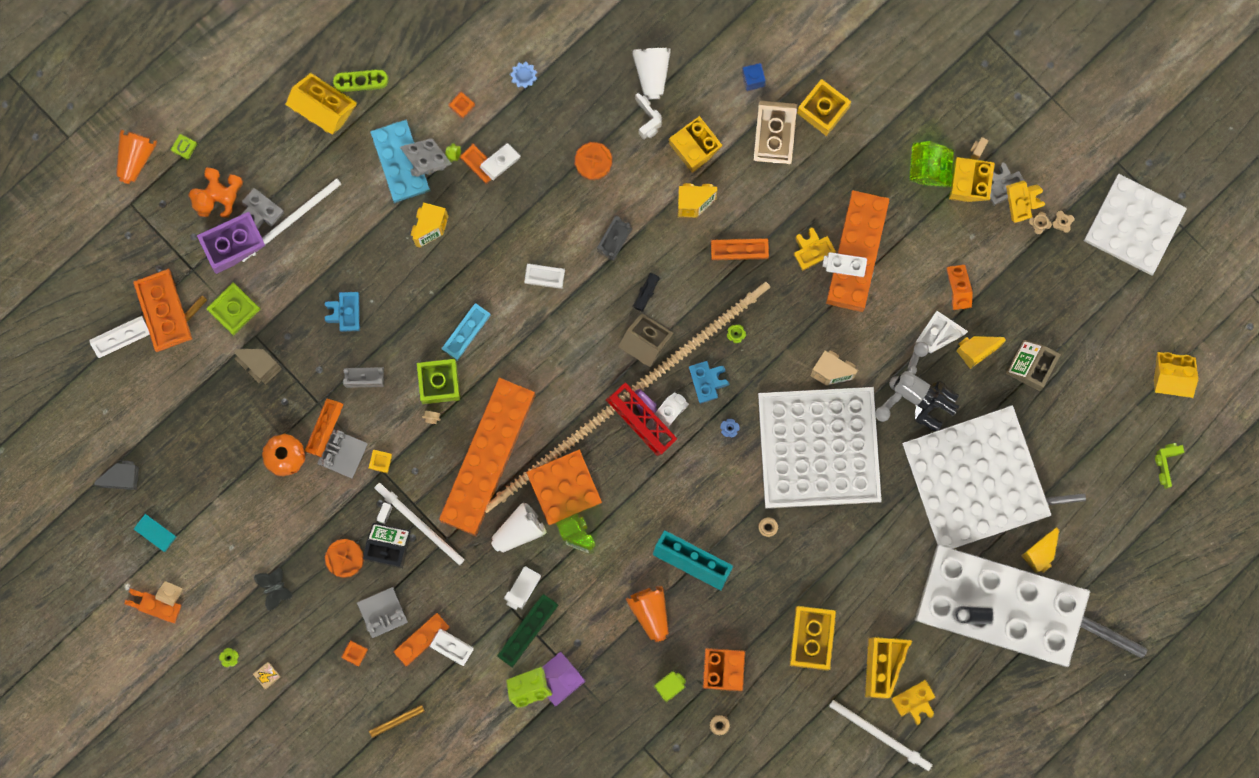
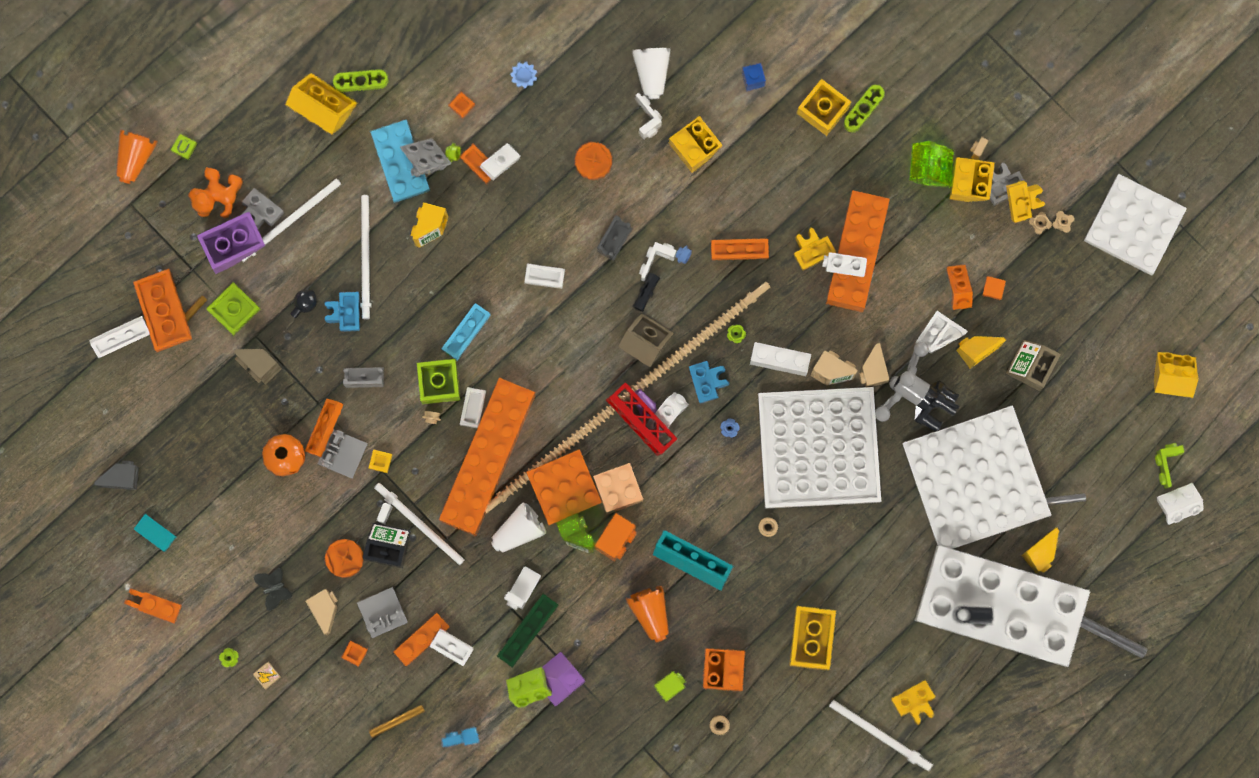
(168, 593): tan plate -> none
(304, 302): none -> black piece
(324, 609): none -> tan slope
(365, 305): none -> white bar
(468, 737): none -> dark azure plate
(473, 407): none -> white tile
(615, 538): none -> orange brick
(618, 488): none -> light nougat brick
(665, 250): none -> white bracket
(683, 254): none -> medium blue plate
(695, 199): yellow slope -> none
(775, 132): tan slope -> none
(780, 359): none -> white brick
(874, 369): none -> tan slope
(876, 101): none -> lime beam
(883, 665): yellow wedge -> none
(994, 288): none -> orange tile
(1181, 503): none -> white bracket

